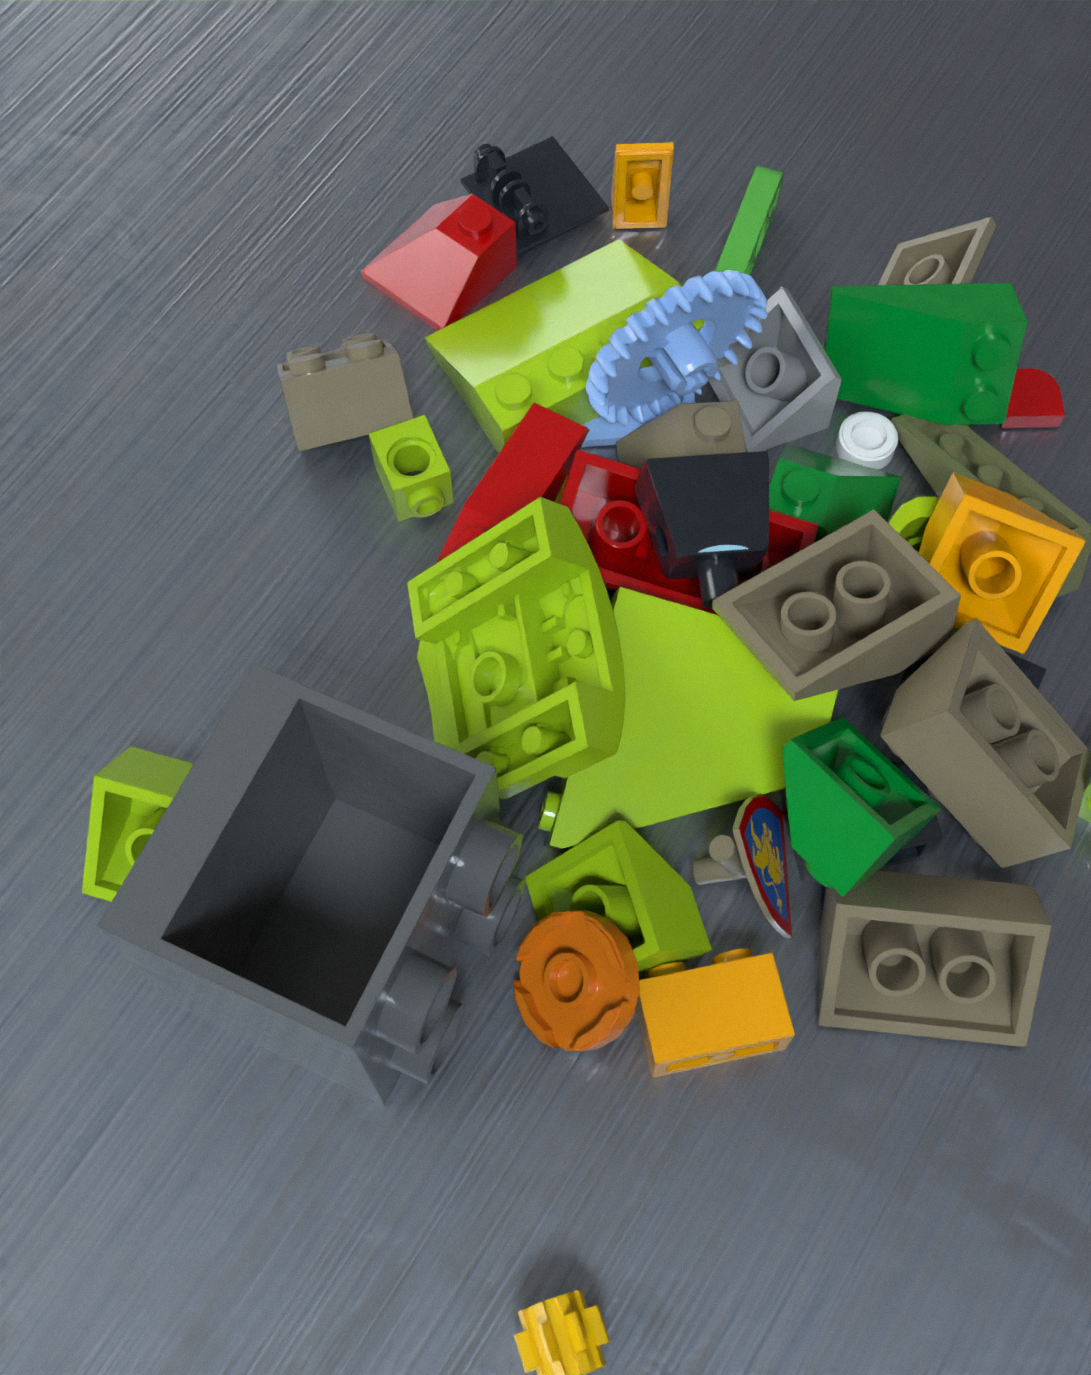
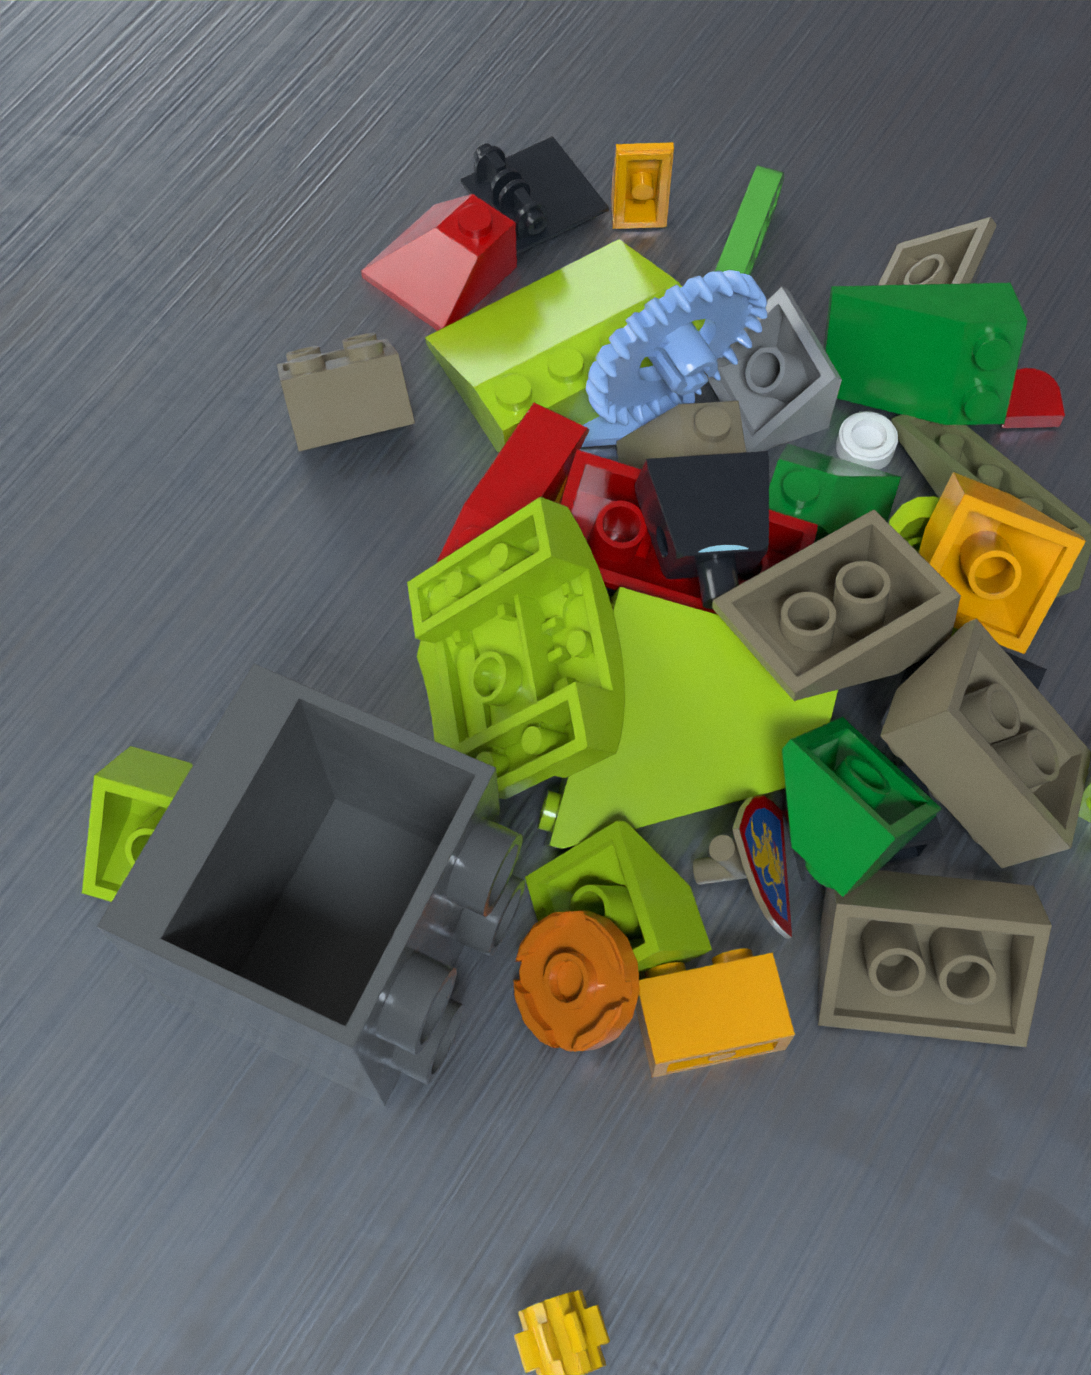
(406, 449): lime brick -> none

